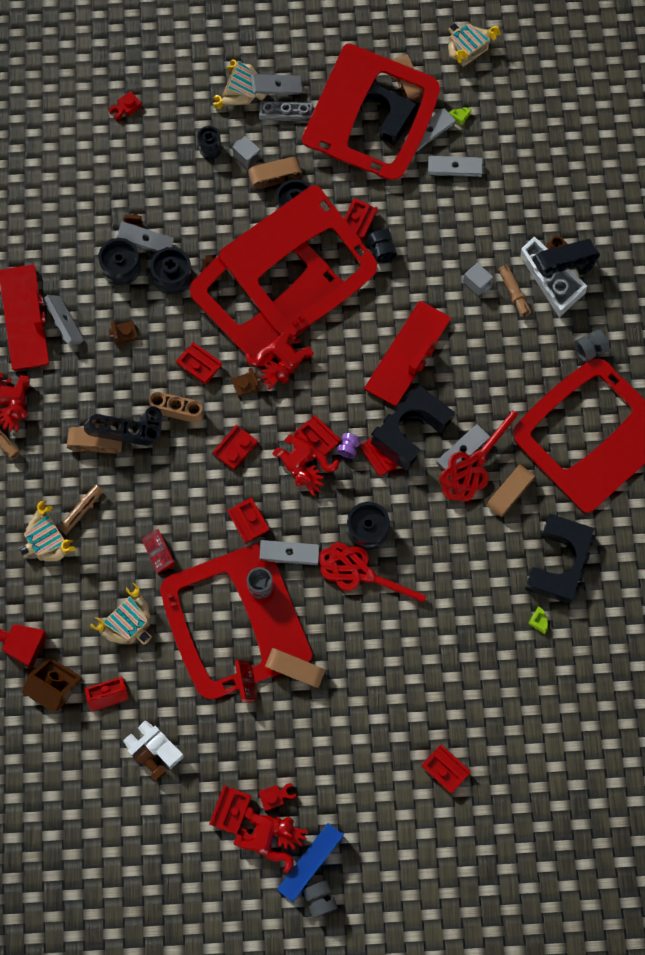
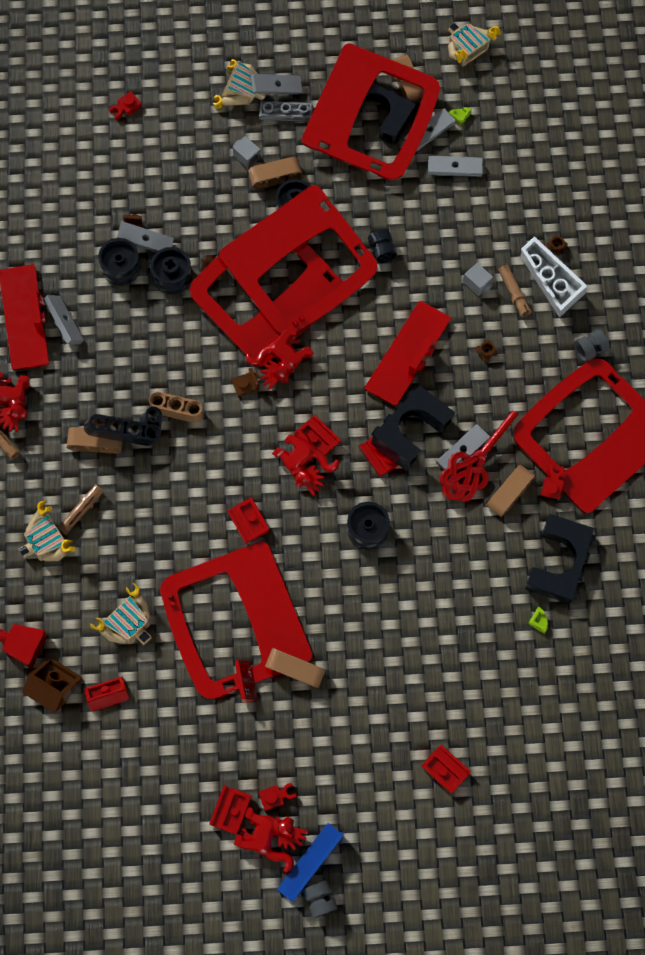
(123, 332): reddish brown bracket -> none
(149, 745): white hips -> none
(158, 551): slope -> none
(199, 363): red plate -> none
(209, 142): black wheel -> none
(235, 447): red plate -> none
(260, 583): dark grey wheel -> none
(301, 553): light grey tile -> none
(348, 445): medium lavender wheel -> none
(359, 565): red piece -> none
(360, 217): red plate -> none
(487, 345): none -> reddish brown plate
(553, 486): none -> red plate
(577, 255): black beam -> none

